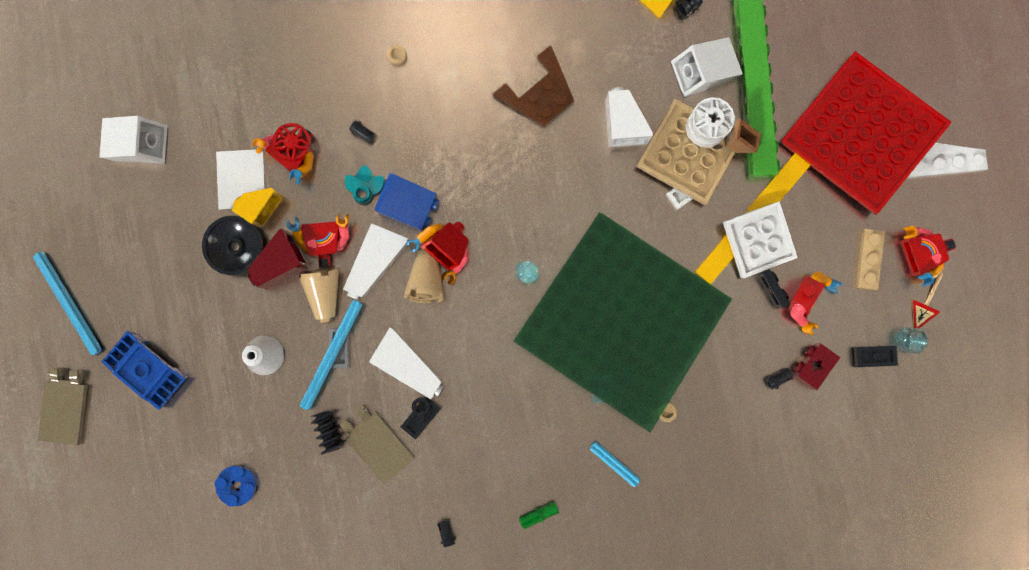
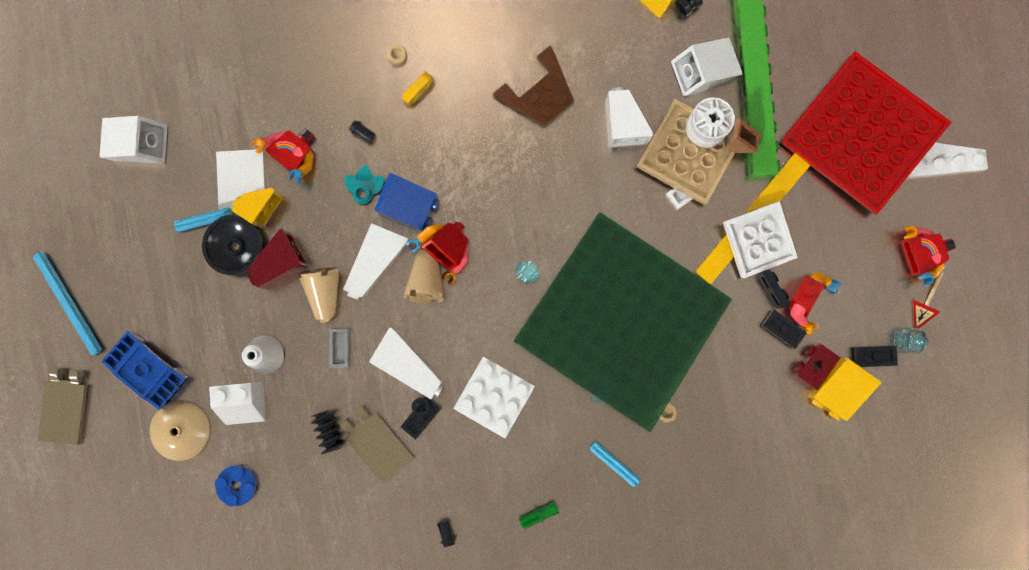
(192, 429): none -> tan dish
(202, 219): none -> medium azure axle
(239, 402): none -> white slope
(291, 141): red wheel -> none
(321, 239): torso -> none
(331, 355): medium azure axle -> none
(417, 88): none -> yellow beam
(494, 397): none -> white plate
(779, 378): black pin -> none
(783, 329): none -> black plate
(844, 390): none -> yellow slope
(870, 259): tan plate -> none

